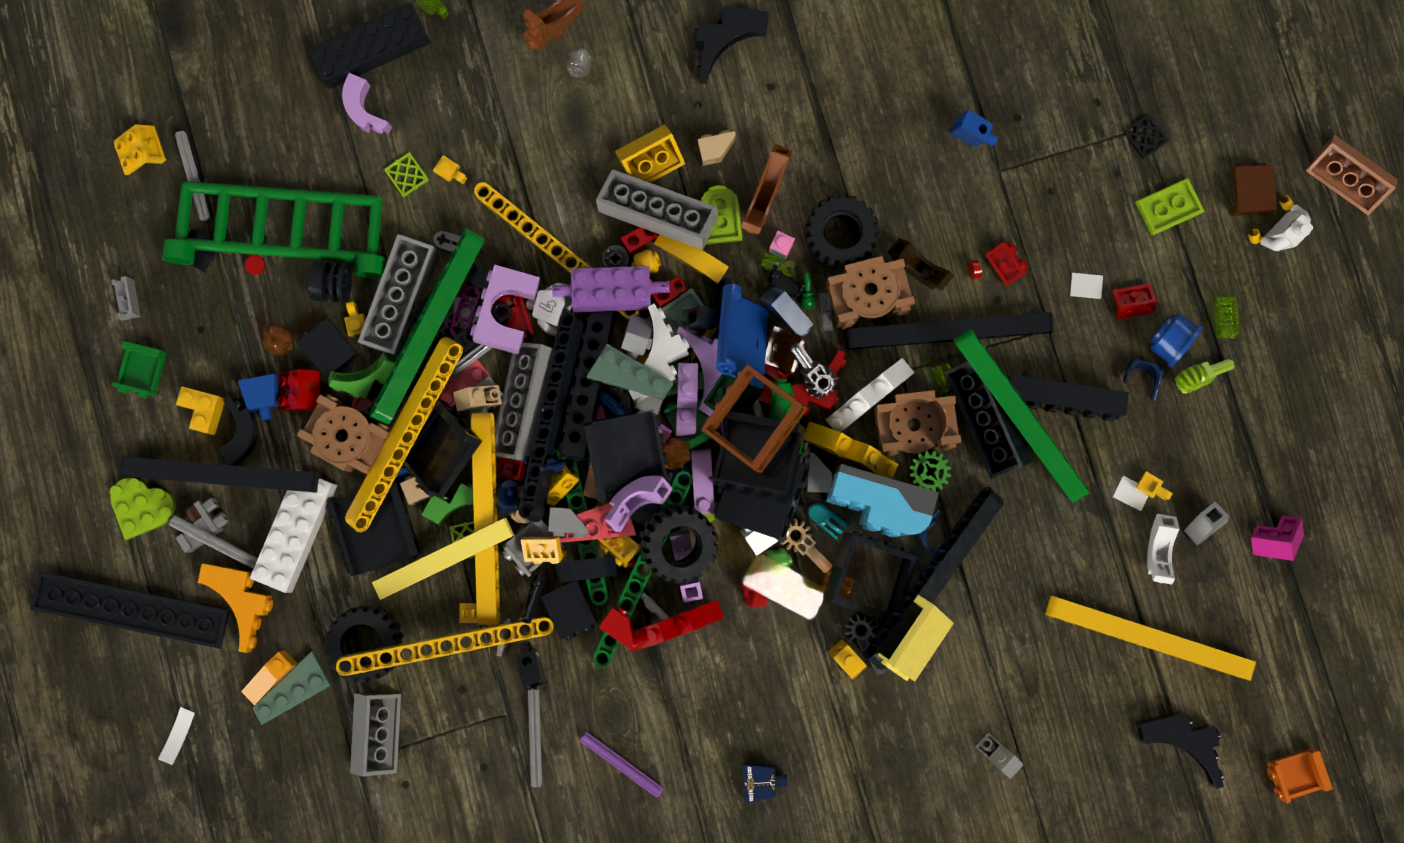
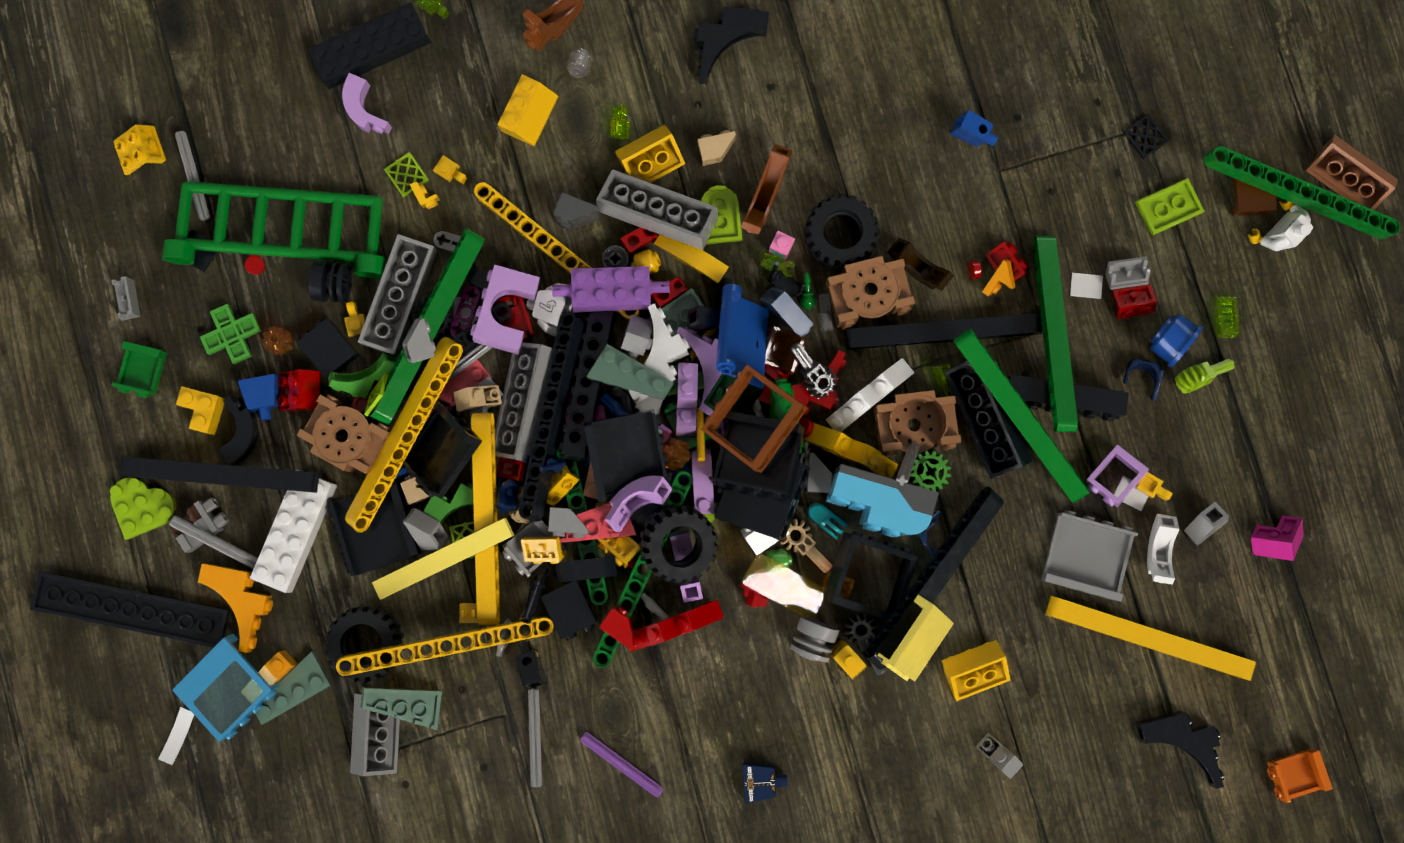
(224, 690): none -> panel
(230, 334): none -> bright green plate
(376, 394): none -> lime window
(411, 705): none -> sand green wing
(417, 342): none -> light grey slope
(421, 194): none -> yellow bracket
(425, 530): none -> light grey slope
(527, 110): none -> yellow slope
(575, 212): none -> dark grey slope
(618, 125): none -> clear neon green plate
(700, 435): none -> yellow bar
(808, 425): none -> red tile
(814, 639): none -> light grey wheel
(907, 463): none -> light grey axle
(976, 670): none -> yellow slope
(1003, 274): none -> light orange slope
(1055, 334): none -> green beam
(1088, 555): none -> light grey panel
(1127, 273): none -> light grey hinge
(1127, 459): none -> lavender window
(1362, 219): none -> green beam

